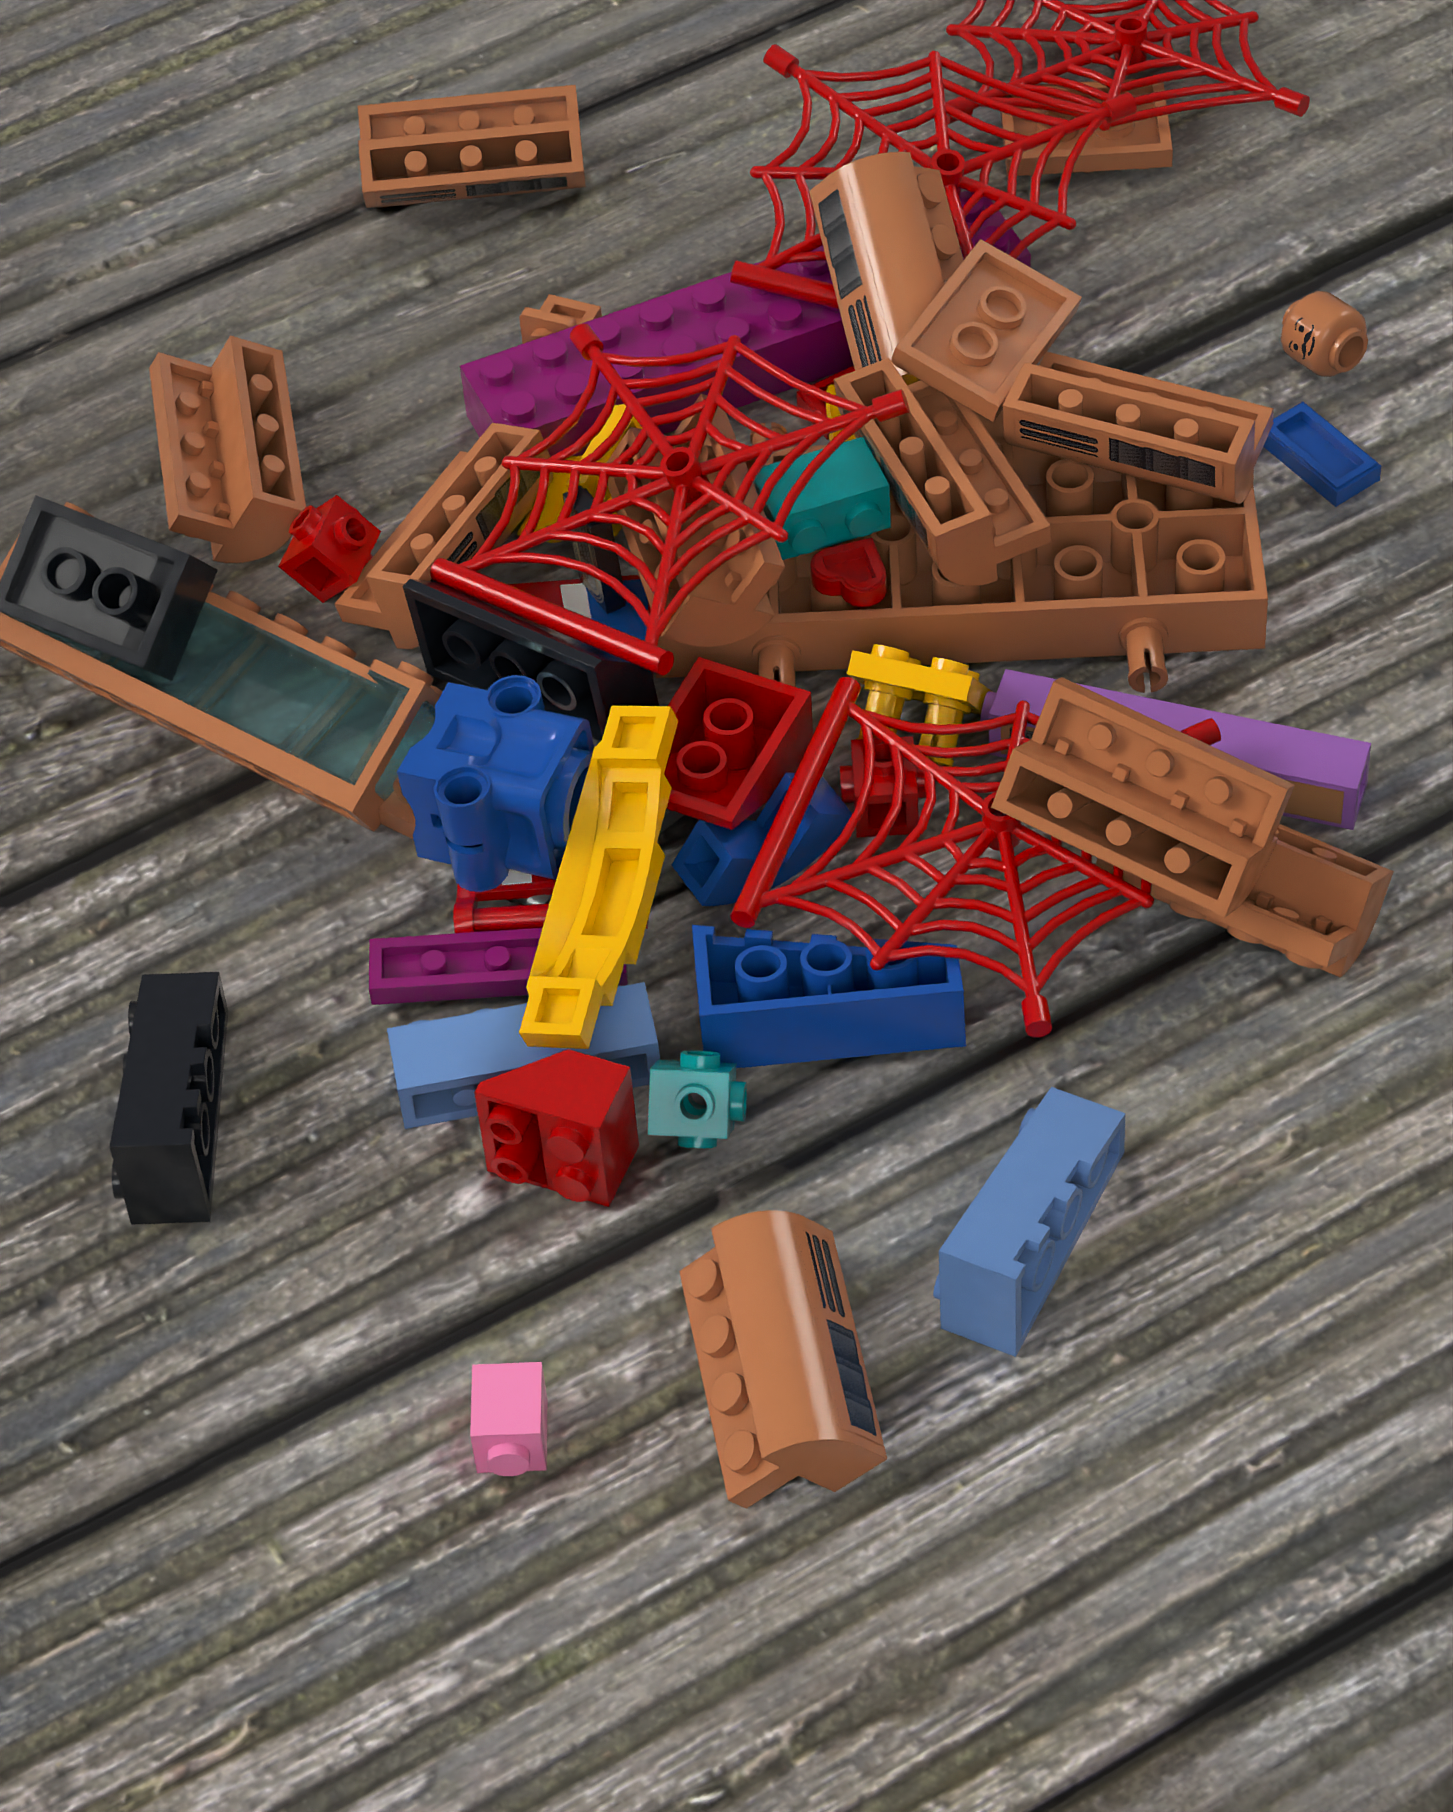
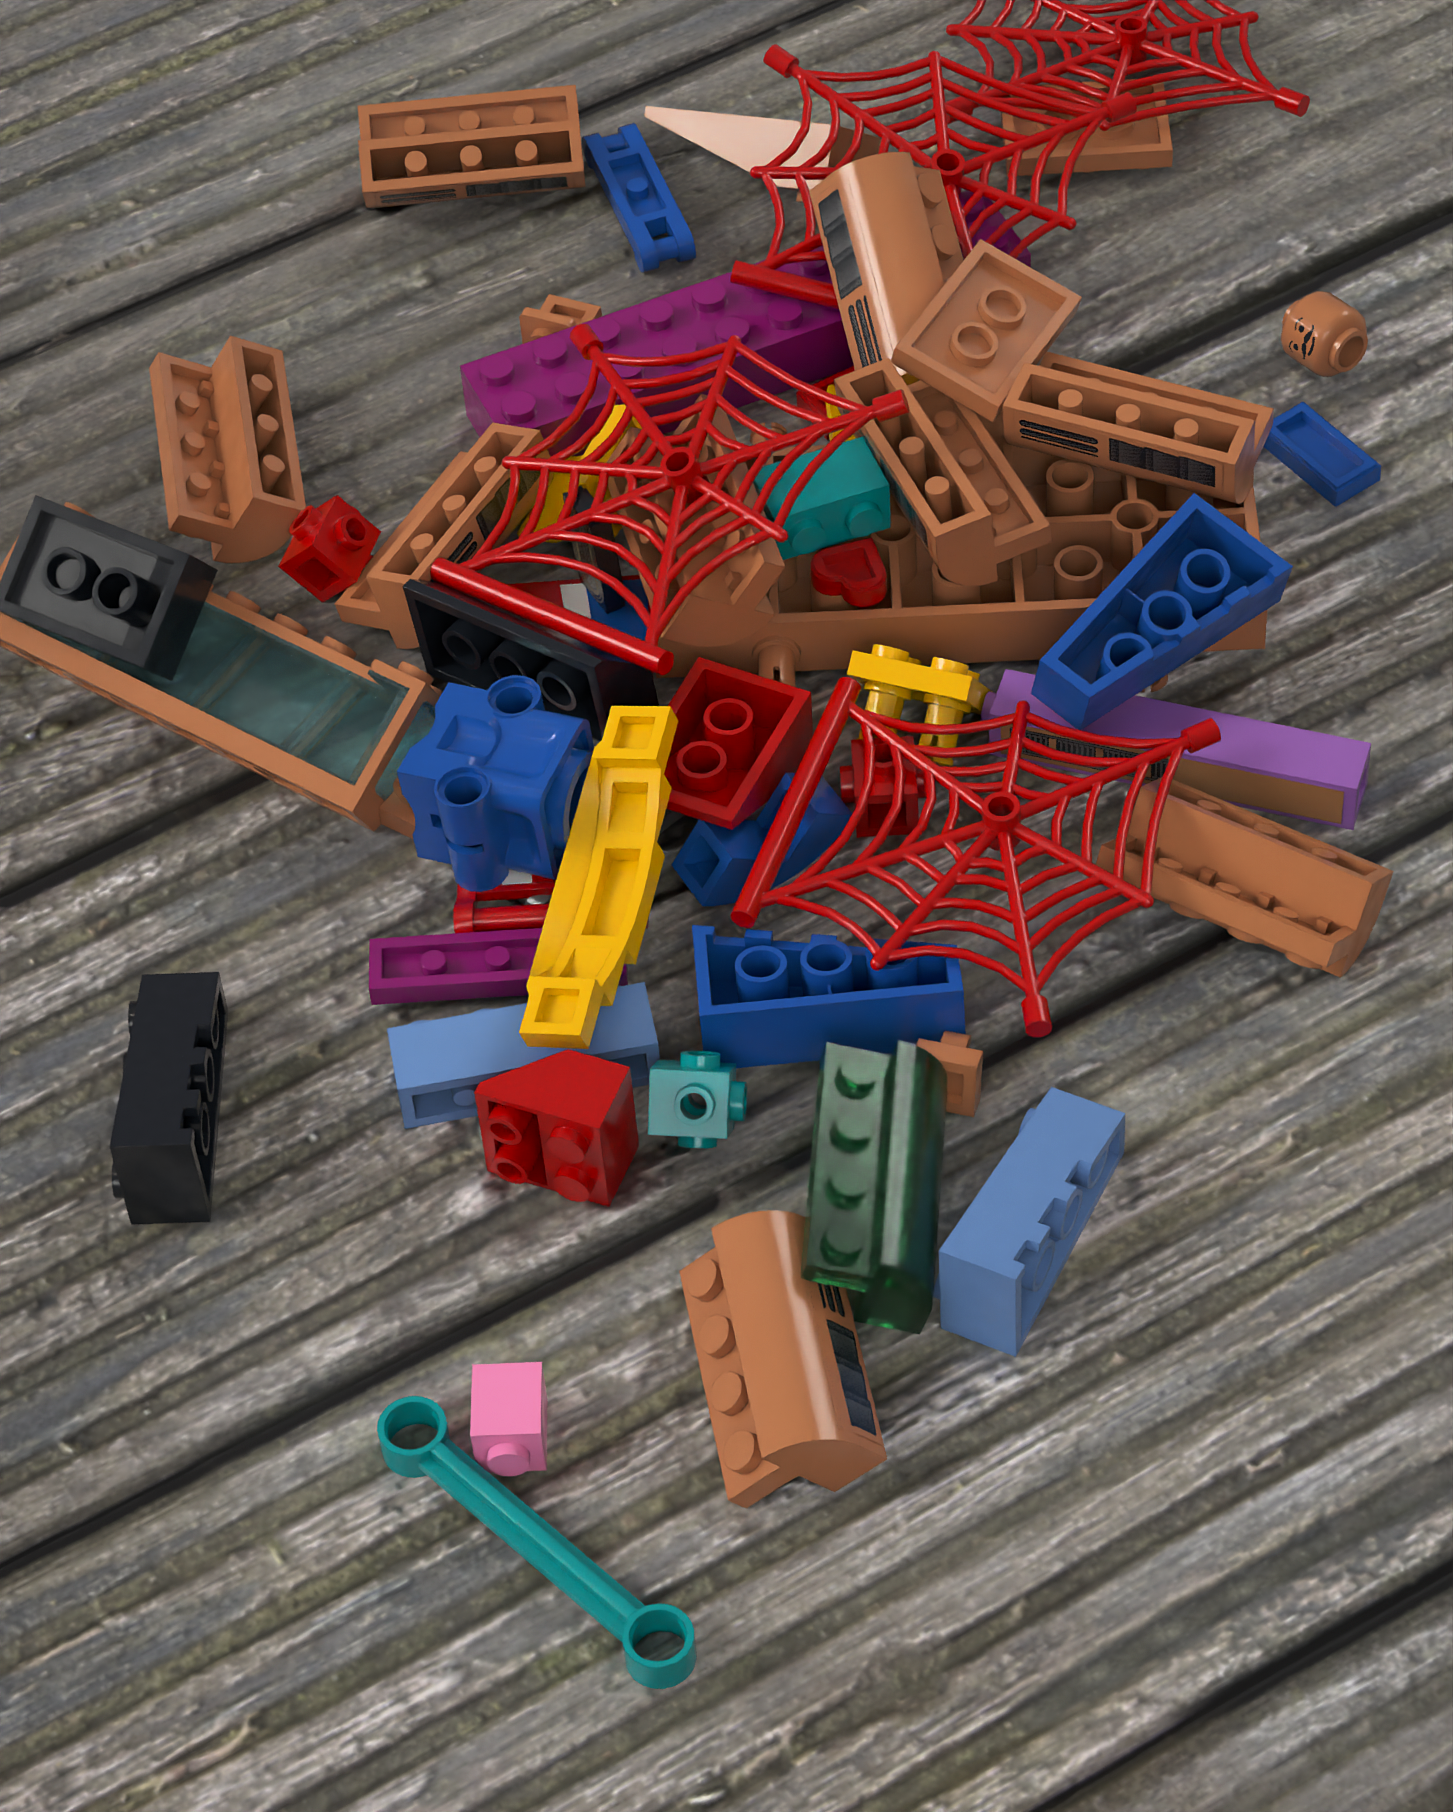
(537, 1542): none -> teal piece
(639, 197): none -> blue plate
(759, 140): none -> wedge
(877, 1181): none -> clear green brick
(962, 1068): none -> nougat tile
(1145, 798): nougat brick -> none
(1164, 608): none -> blue wedge

